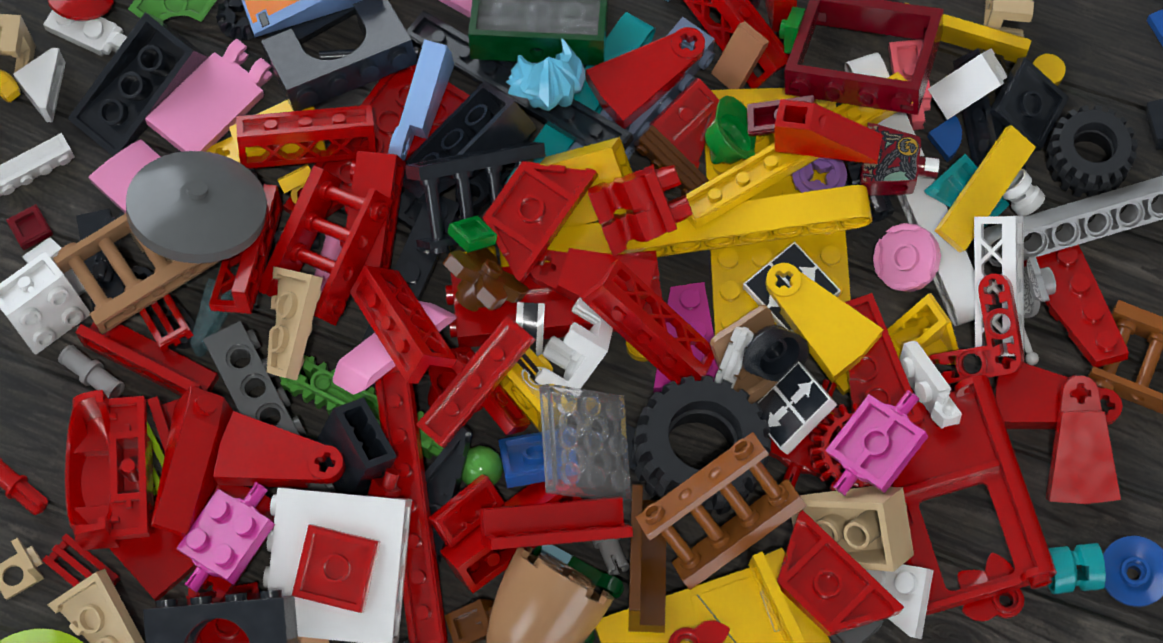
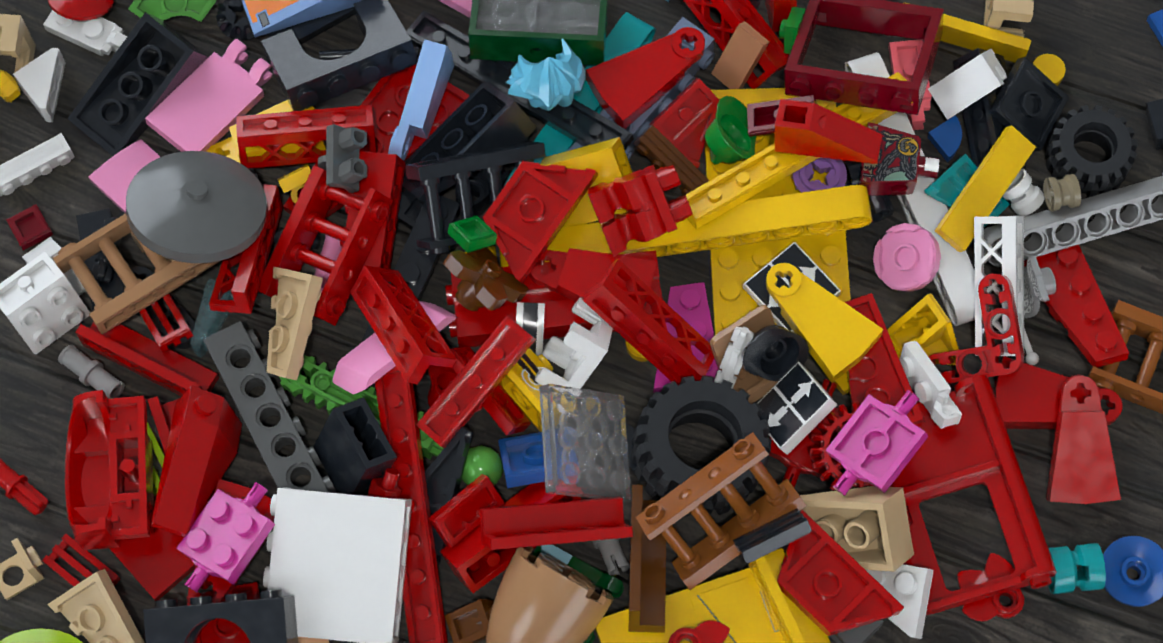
(272, 456): red piece -> none
(336, 568): red tile -> none
(342, 157): none -> dark grey hips
(772, 535): none -> black tile
(1062, 192): none -> dark tan wheel

